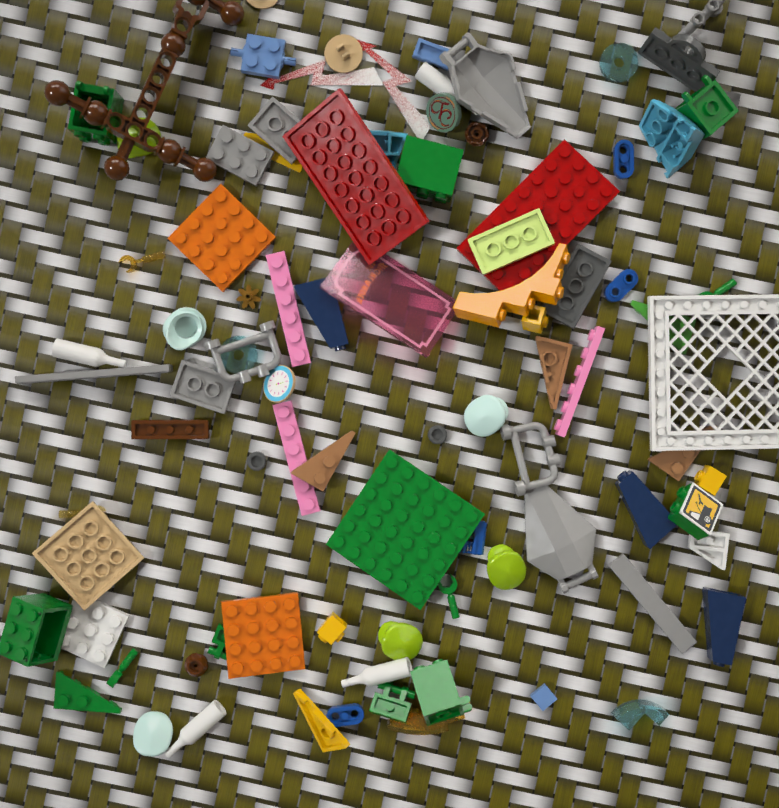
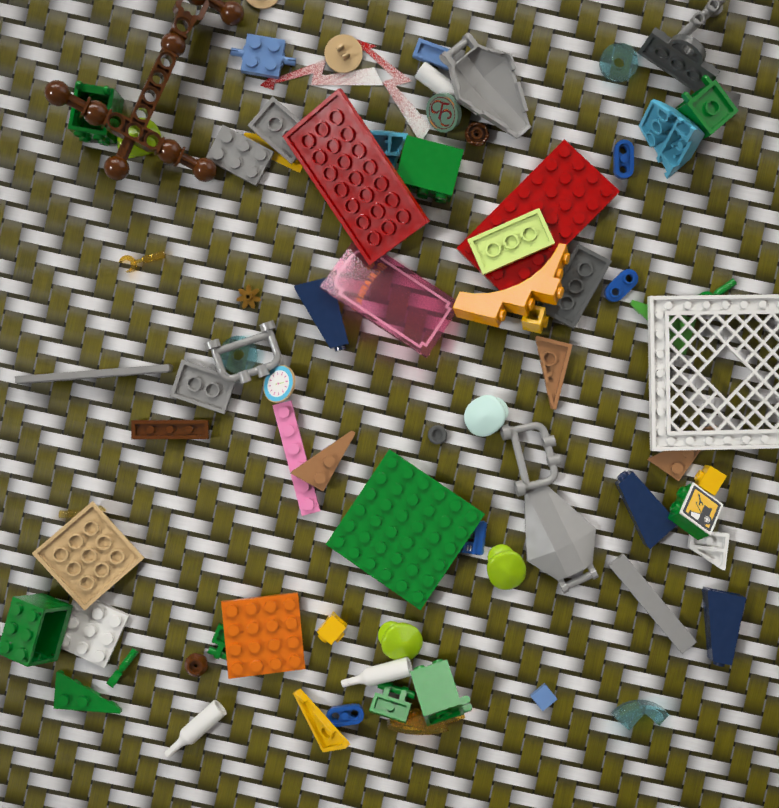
(84, 354): white piece -> none
(152, 734): light aqua piece -> none
(184, 328): light aqua piece -> none
(222, 238): orange plate -> none
(256, 461): dark grey tile -> none
(288, 309): bright pink plate -> none
(451, 598): green piece -> none
(581, 373): bright pink plate -> none

